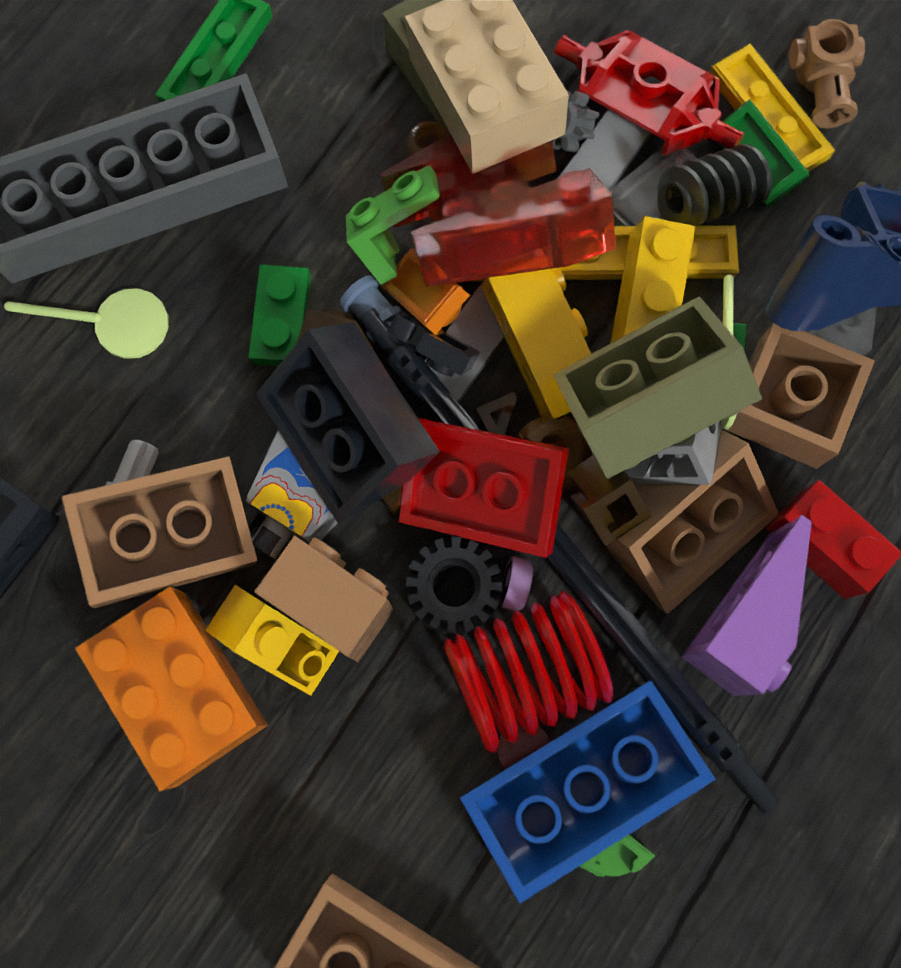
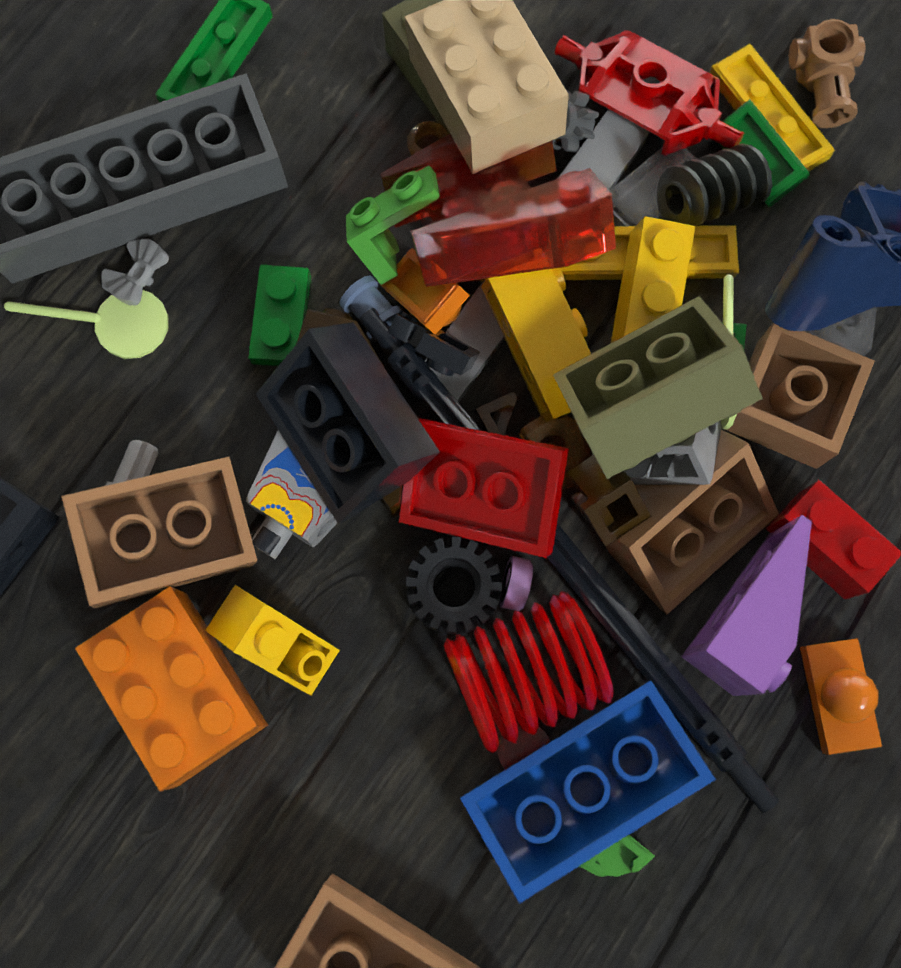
(128, 287): none -> light grey piece
(325, 598): medium nougat brick -> none
(841, 696): none -> orange tile

